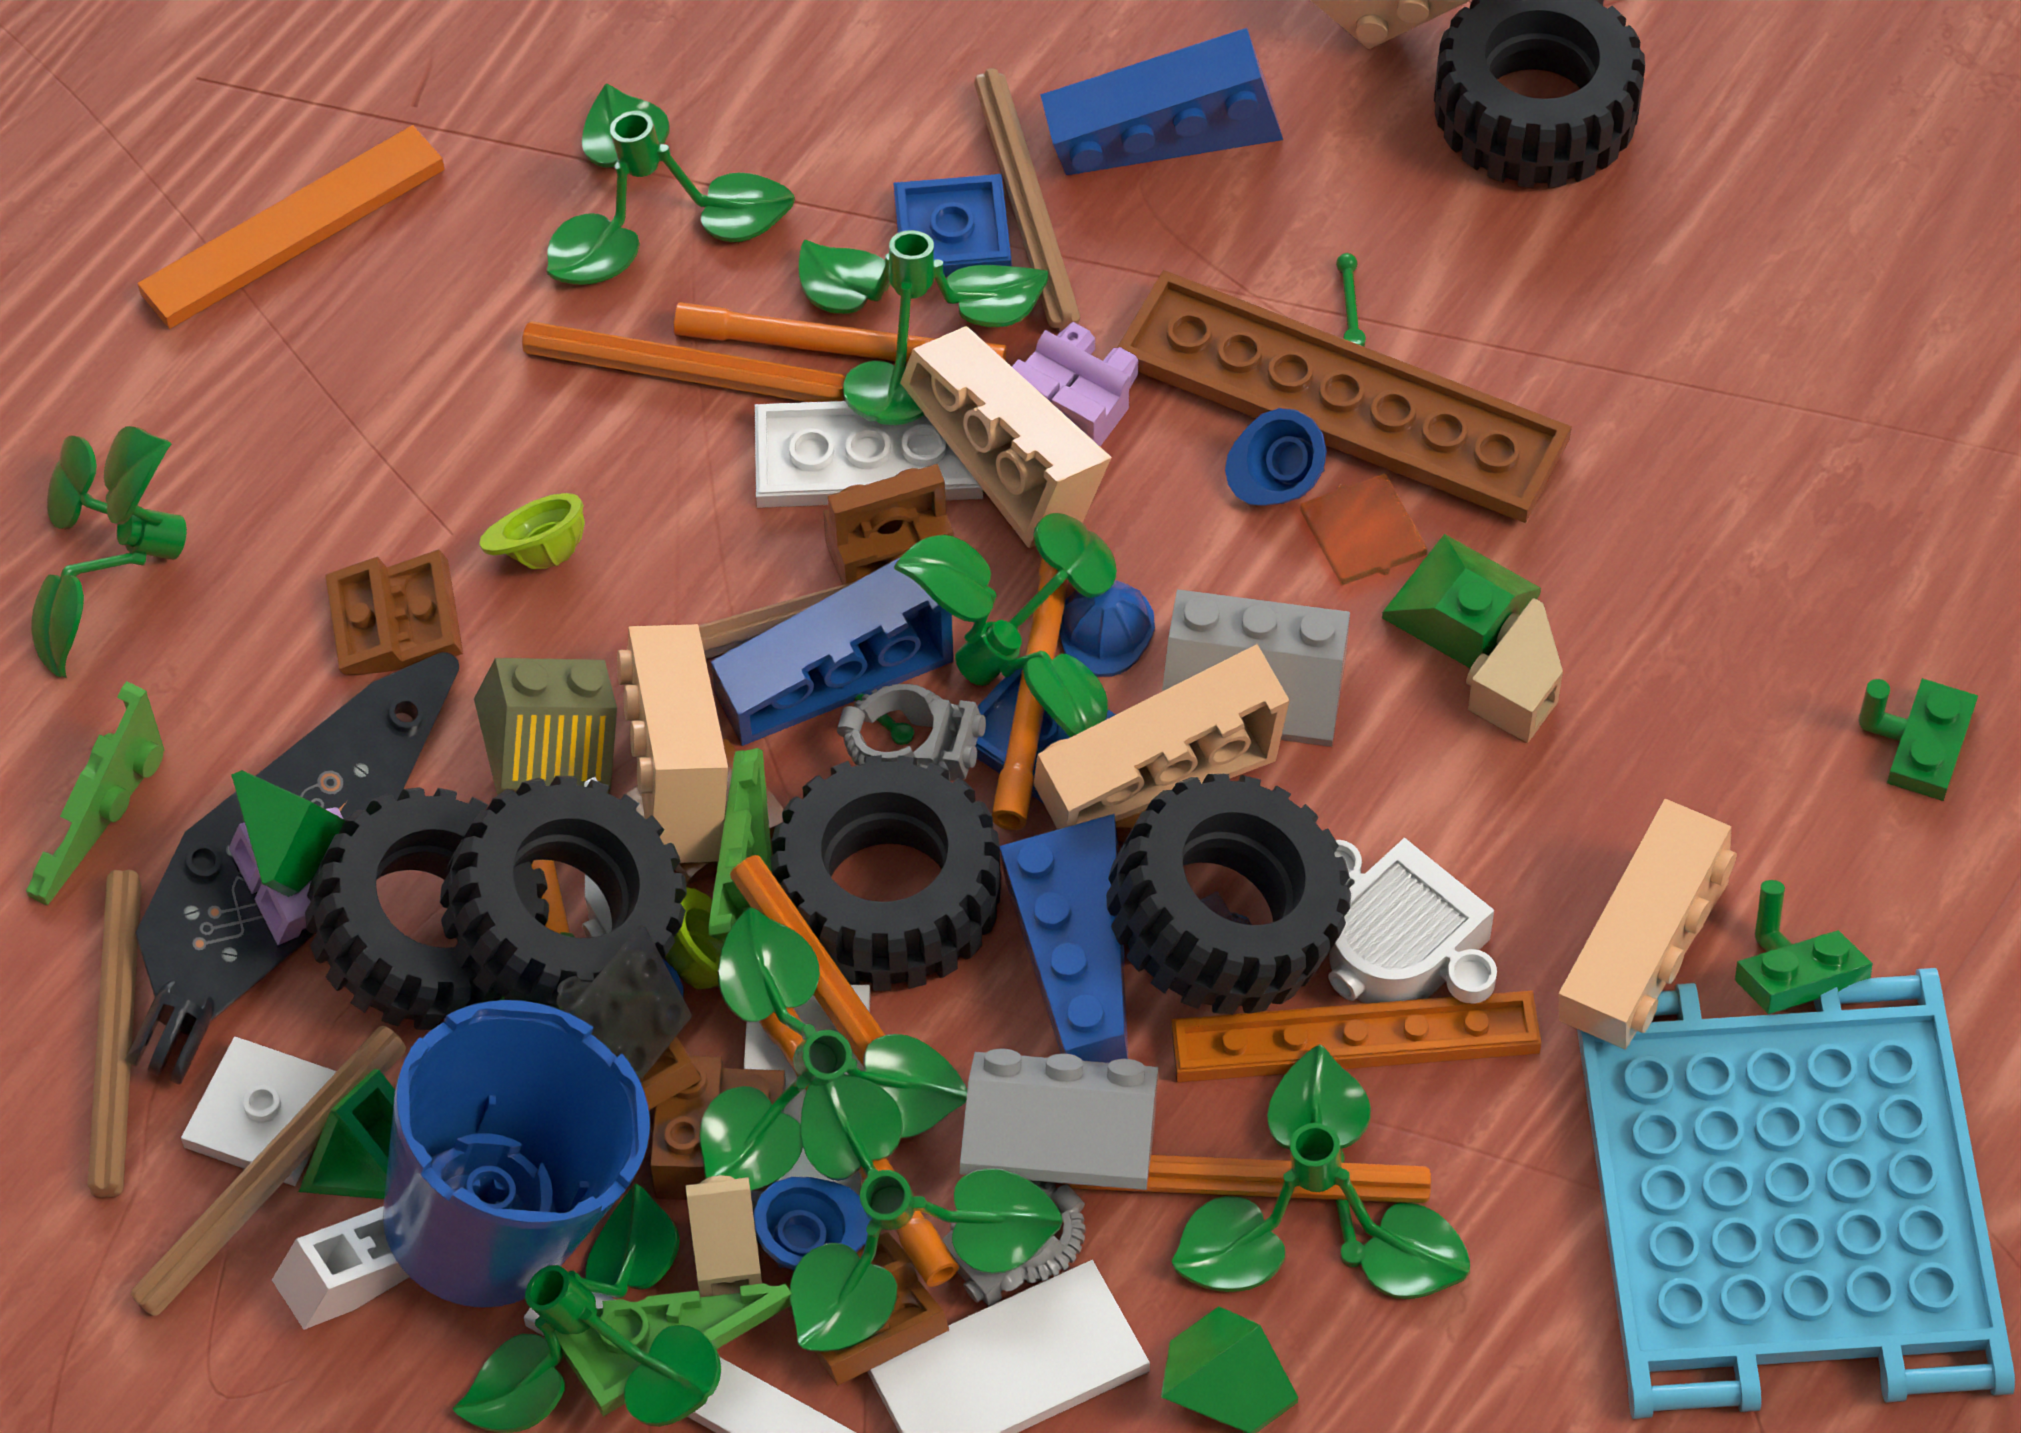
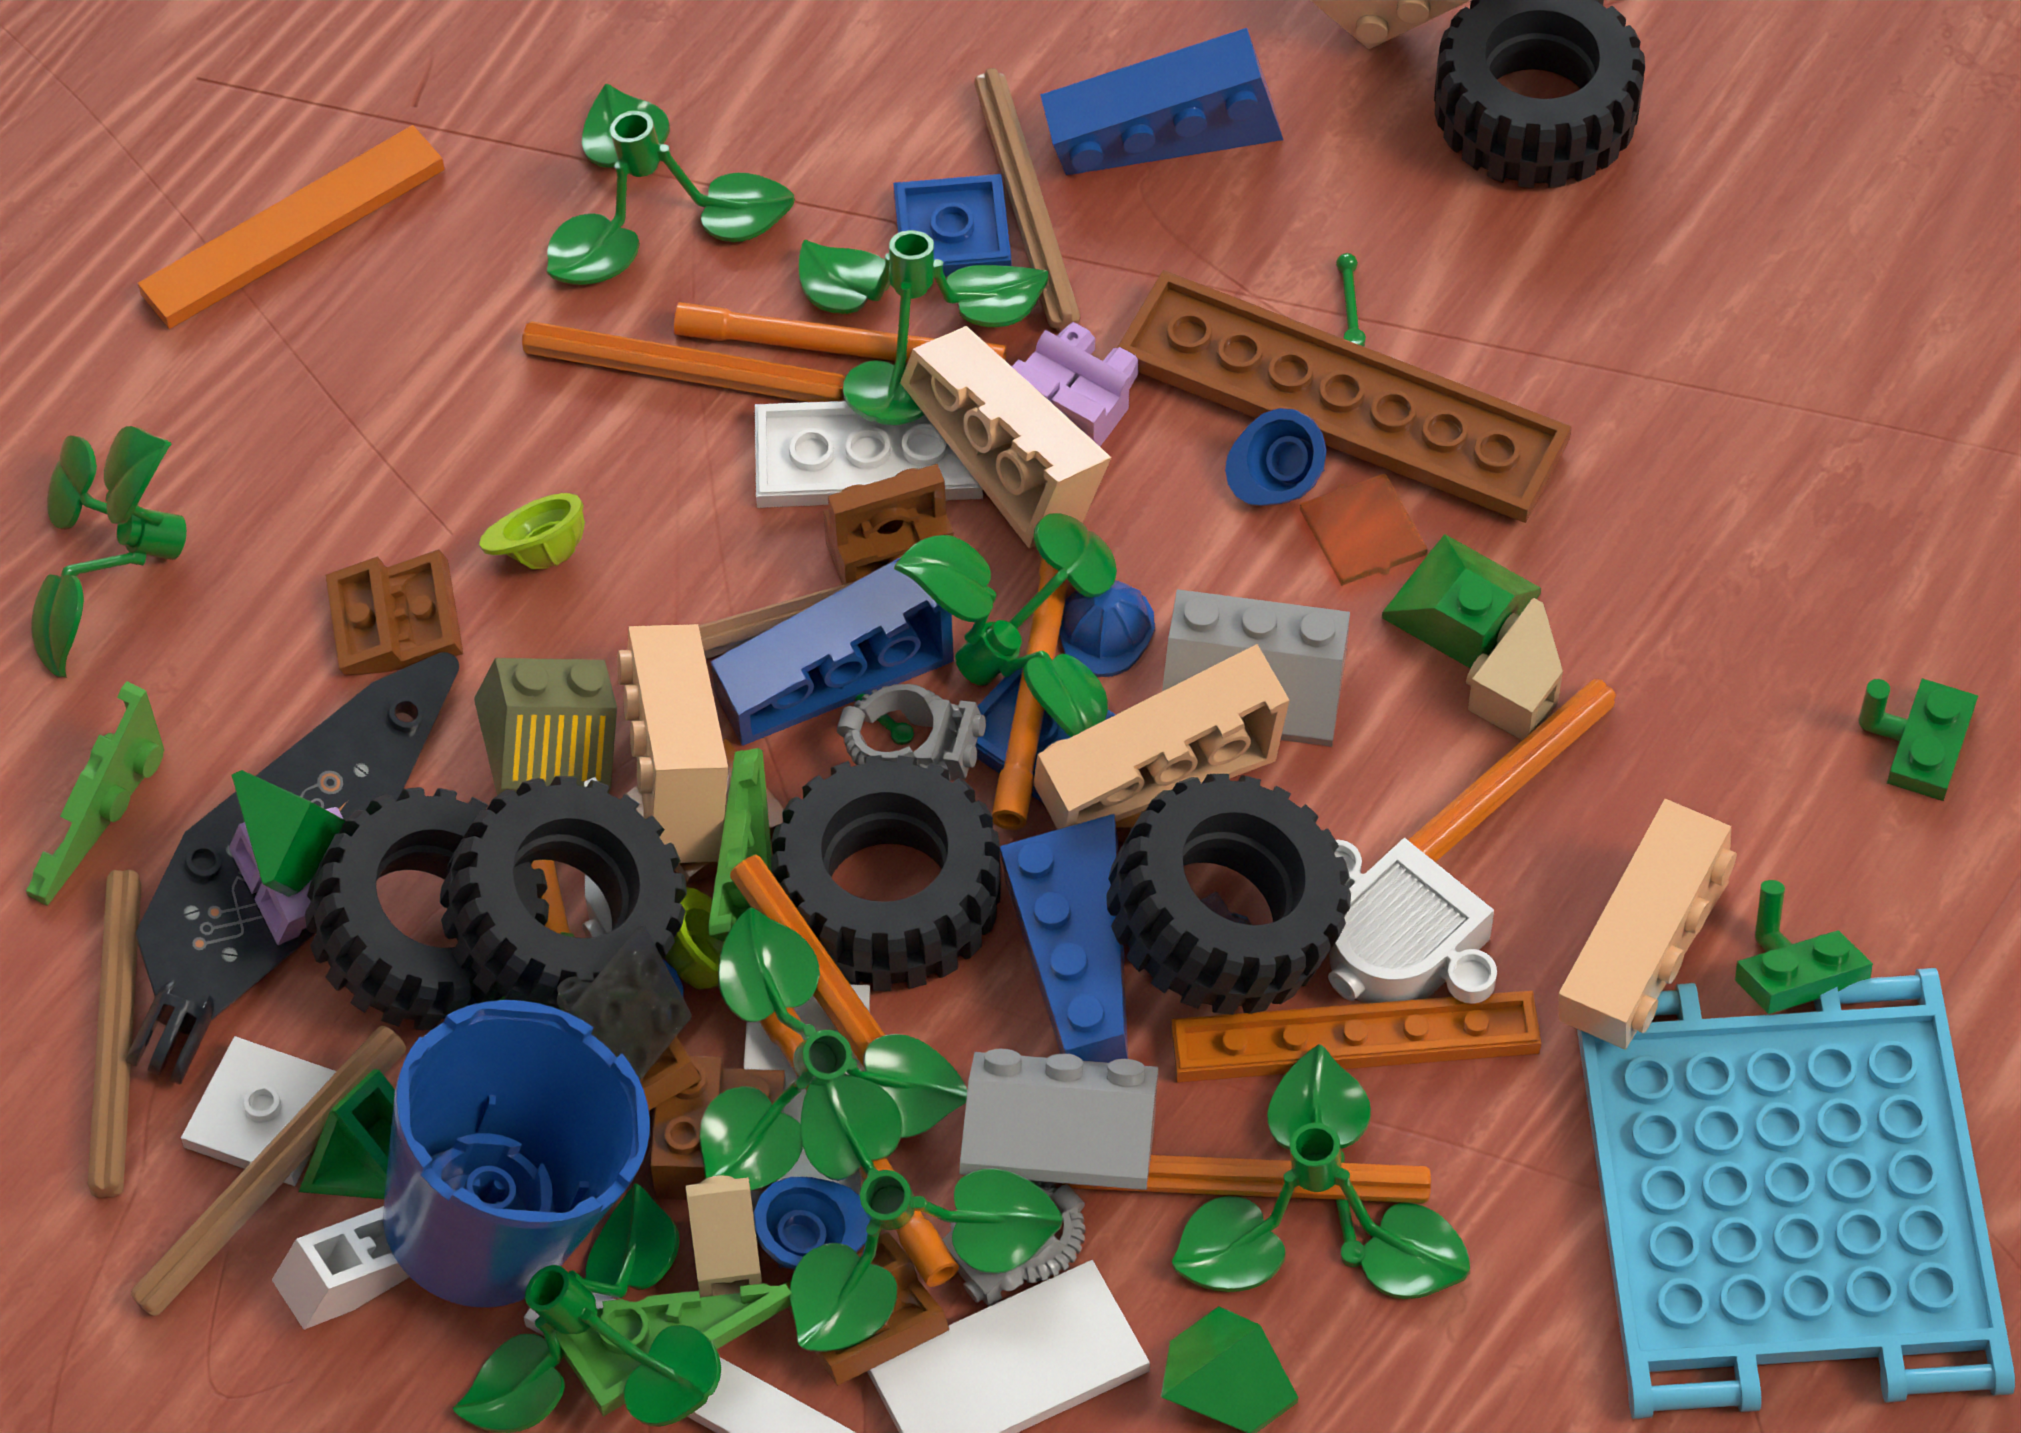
(1514, 770): none -> orange axle

